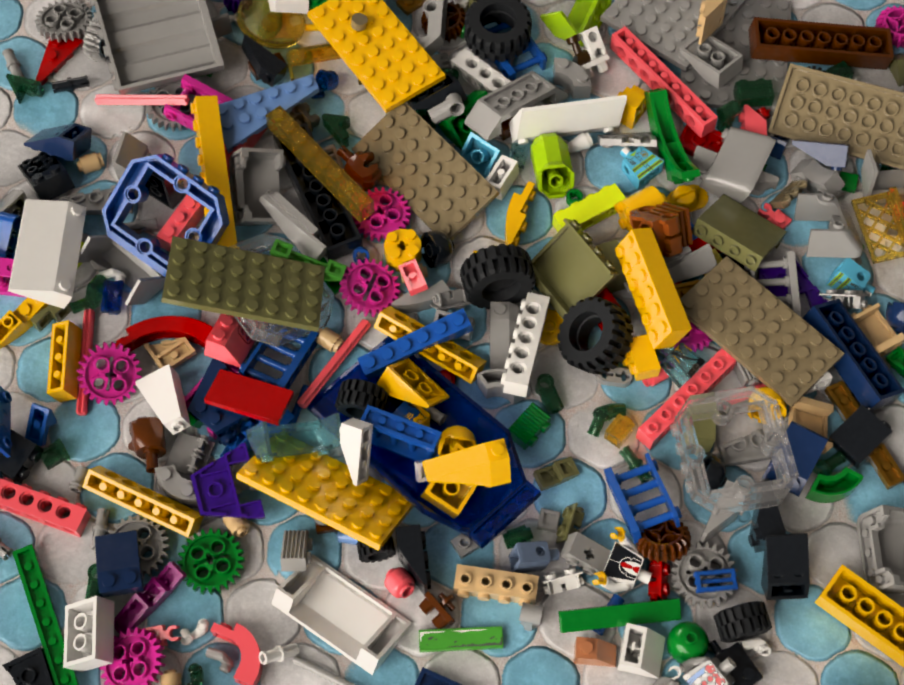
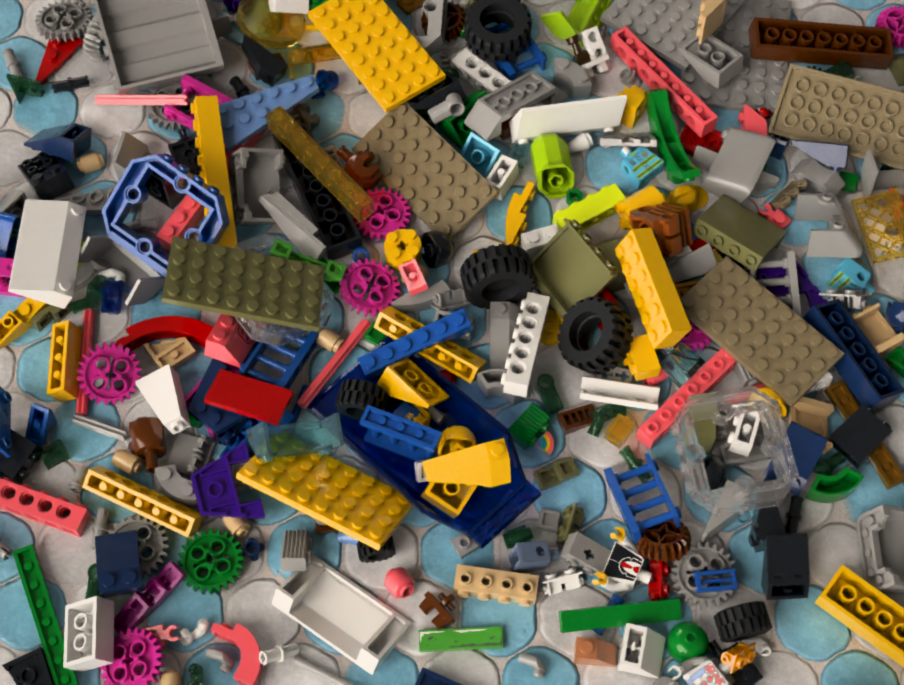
(100, 427): none -> light grey axle
(127, 461): none -> tan brick
(185, 152): none -> black plate
(239, 87): none -> black pin
(252, 543): none -> dark blue plate
(337, 126): clear green slope -> none
(356, 446): white slope -> none
(359, 21): dark tan piece -> none
(373, 335): none -> green tile
(410, 548): black slope -> none
(530, 616): light grey piece -> none
(536, 239): none -> white brick
(539, 668): none -> light grey arm
(545, 444): none -> tile
(566, 428): none -> reddish brown slope
(619, 392): none -> white fence
(627, 75): none -> light grey plate
(722, 432): none -> light grey wheel
(727, 114): clear green piece -> none
(739, 656): none -> light orange hinge
(744, 434): none -> white brick
(754, 92): clear green brick -> none
(794, 515): none -> black pin

